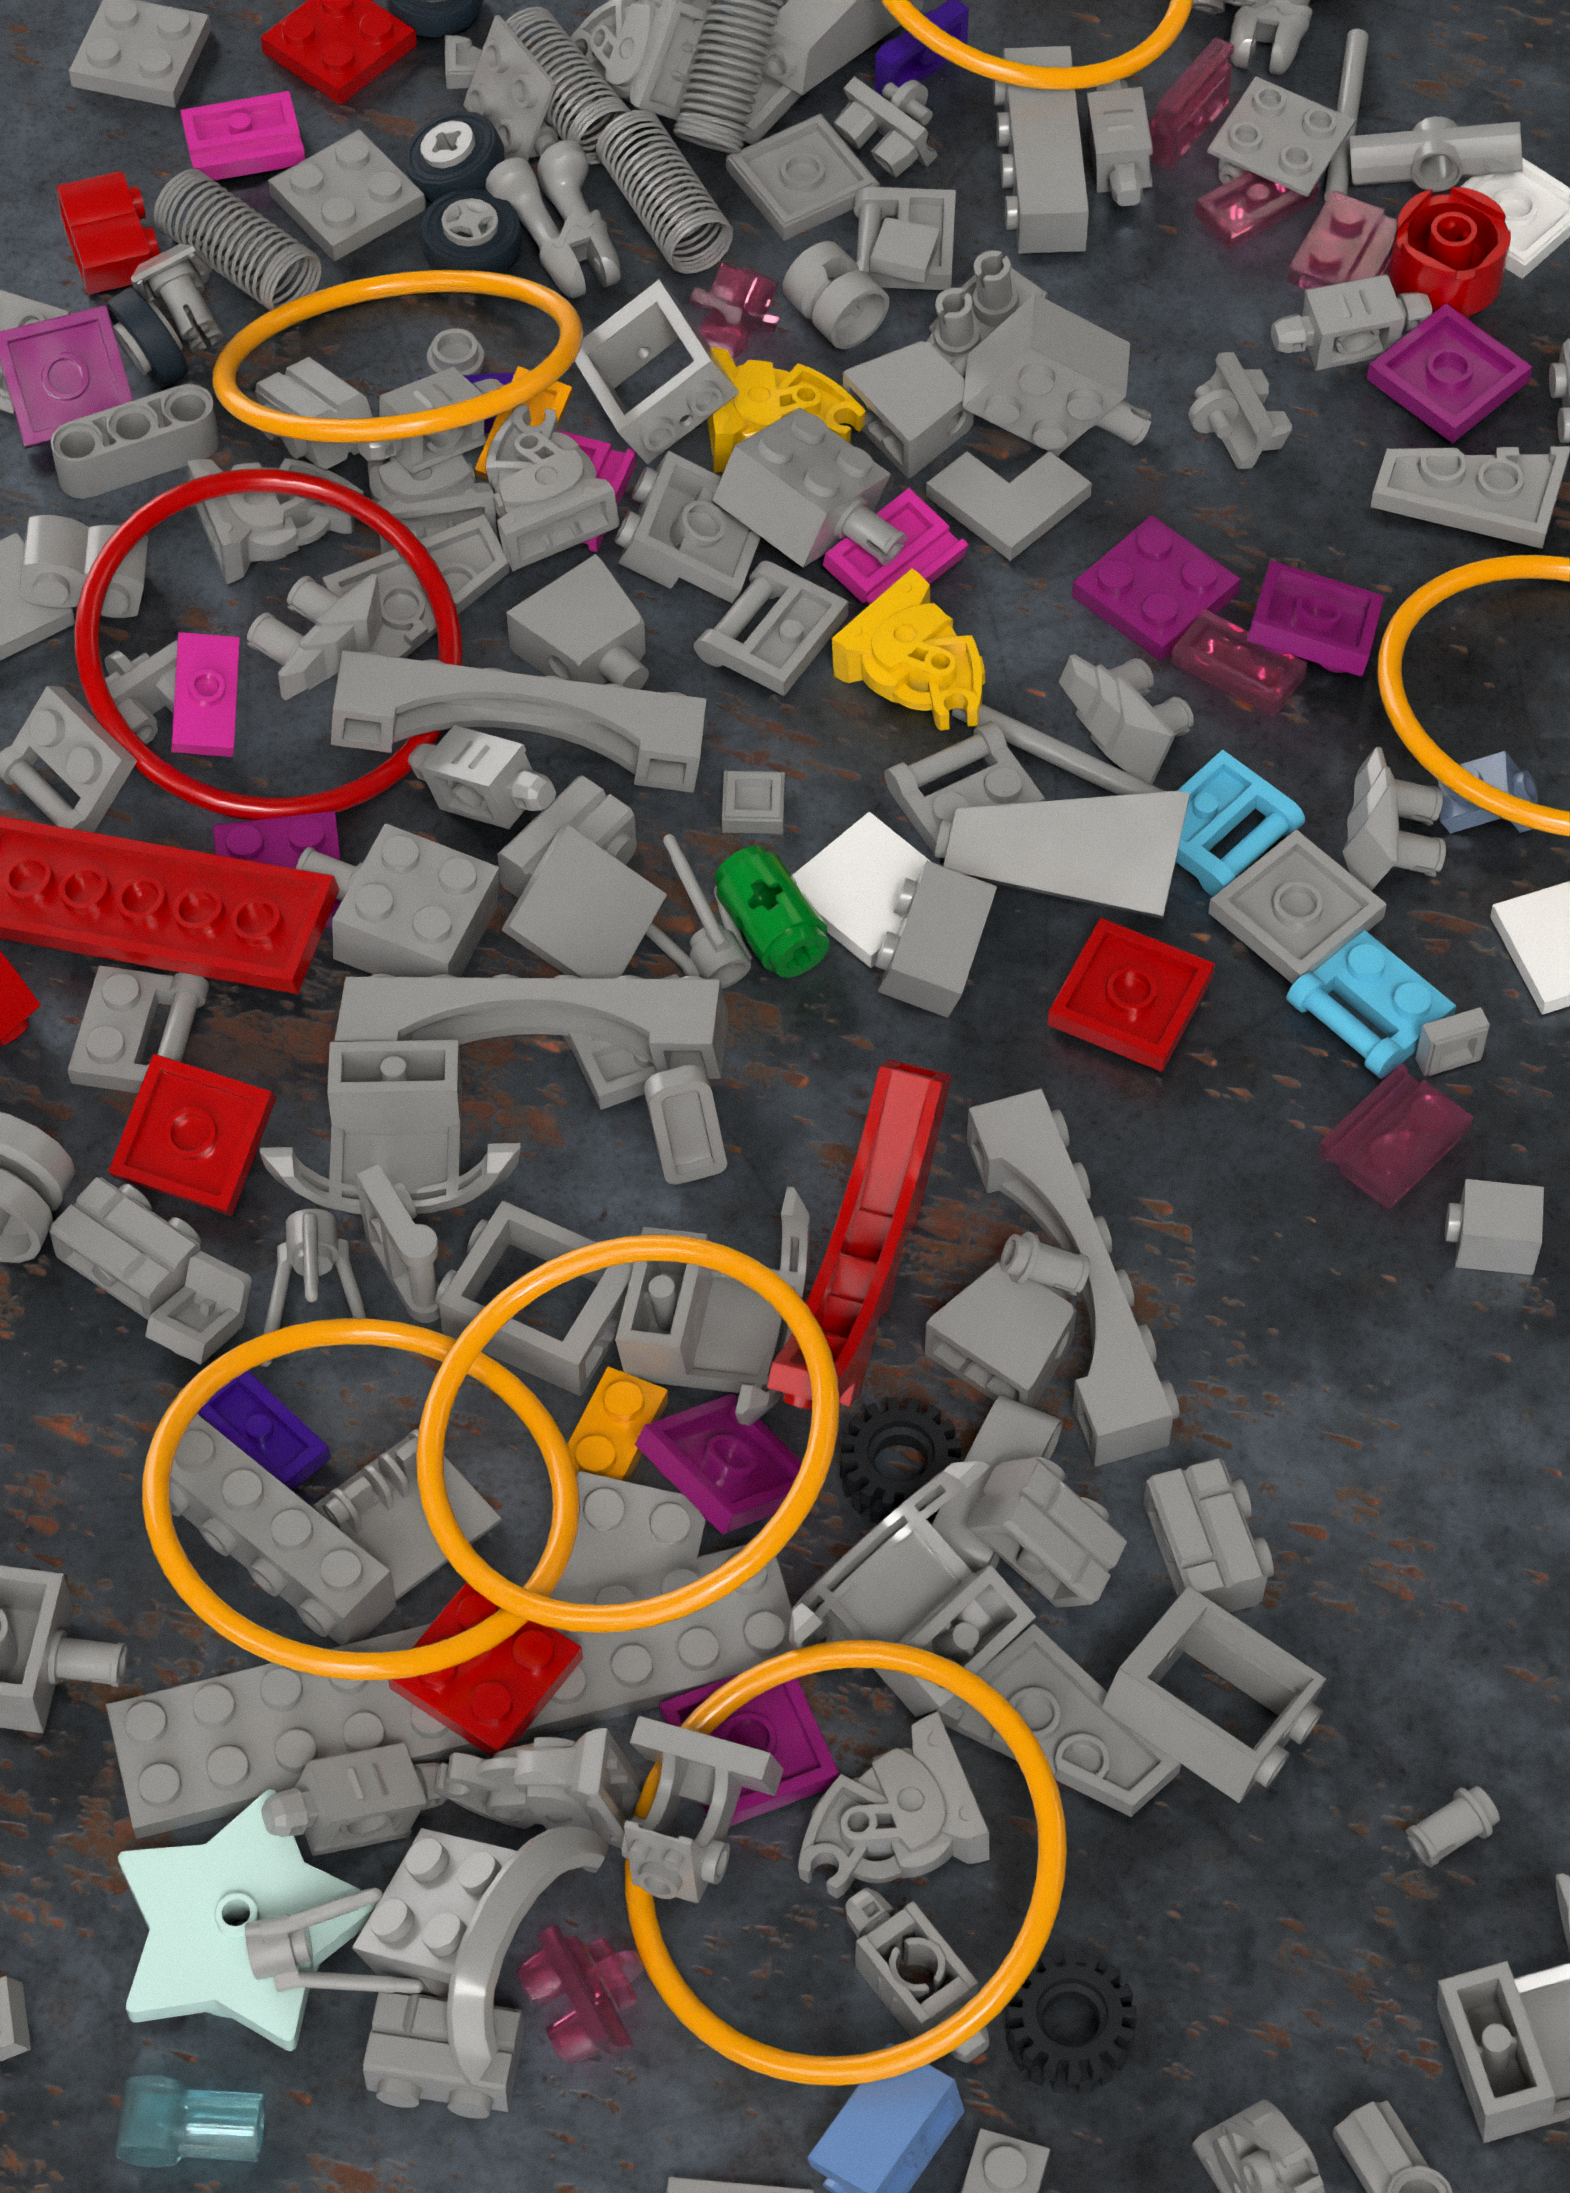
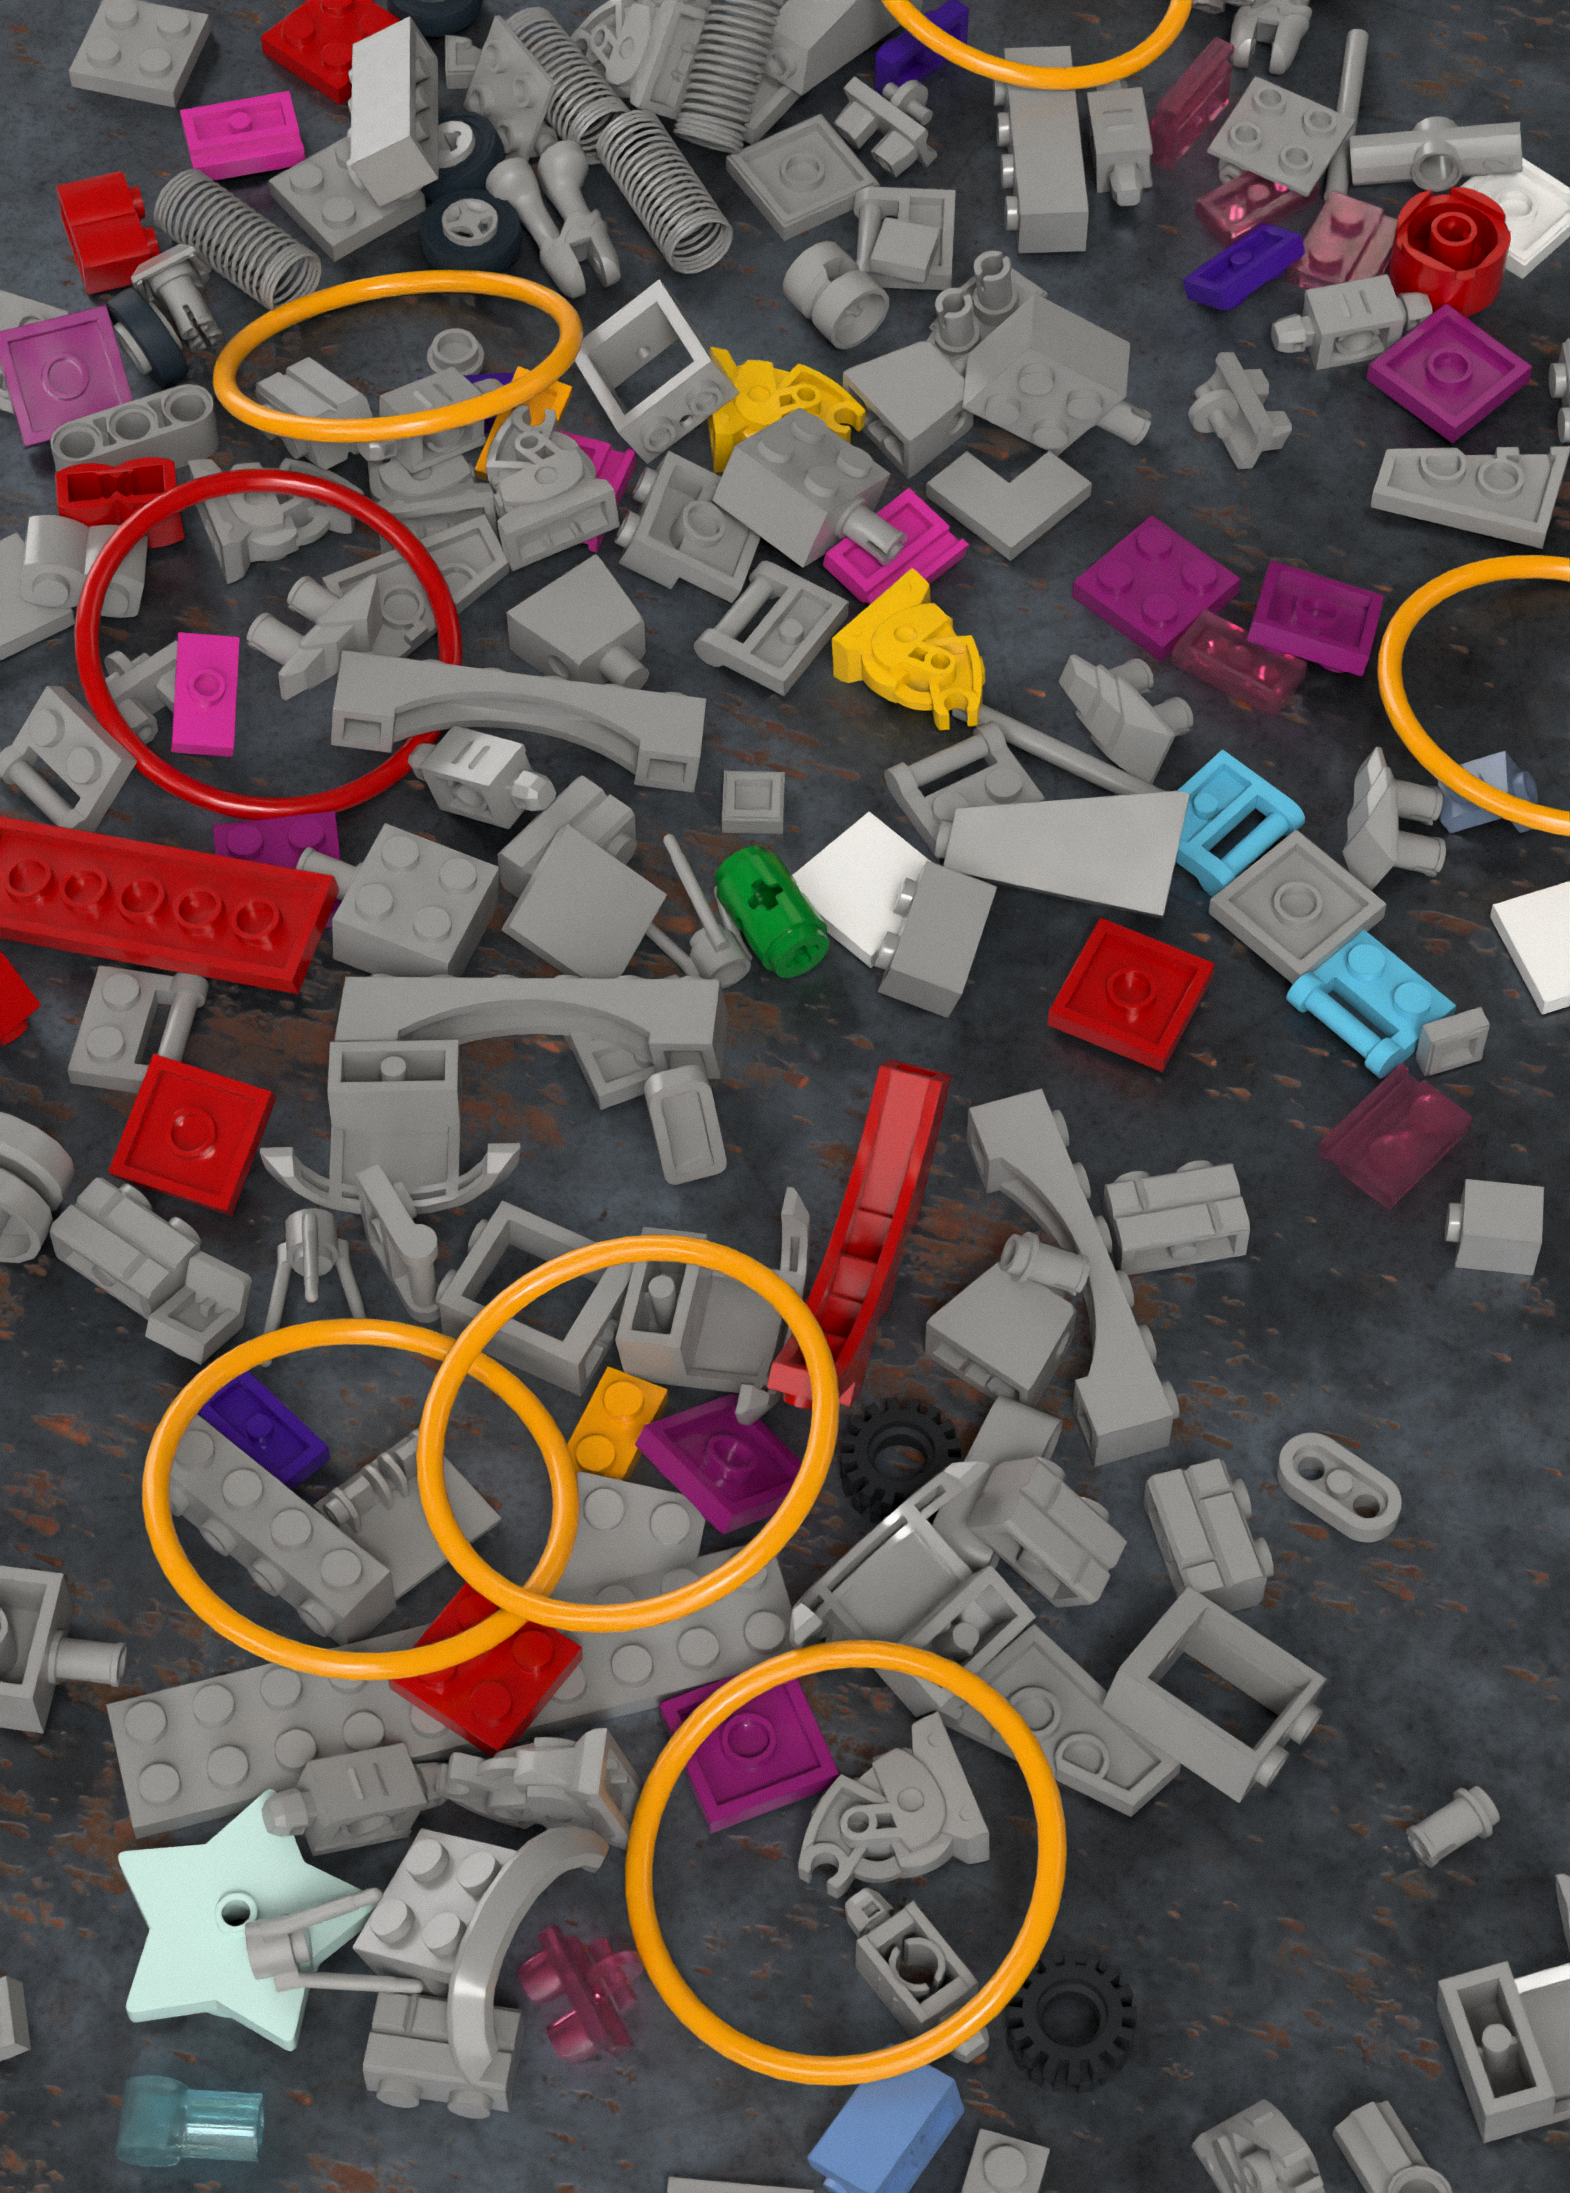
(111, 494): none -> red brick
(393, 113): none -> light grey brick
(702, 1772): light grey tile -> none
(739, 304): clear pink hips -> none
(1176, 1217): none -> light grey brick
(1244, 267): none -> dark purple plate
(1343, 1486): none -> light grey plate

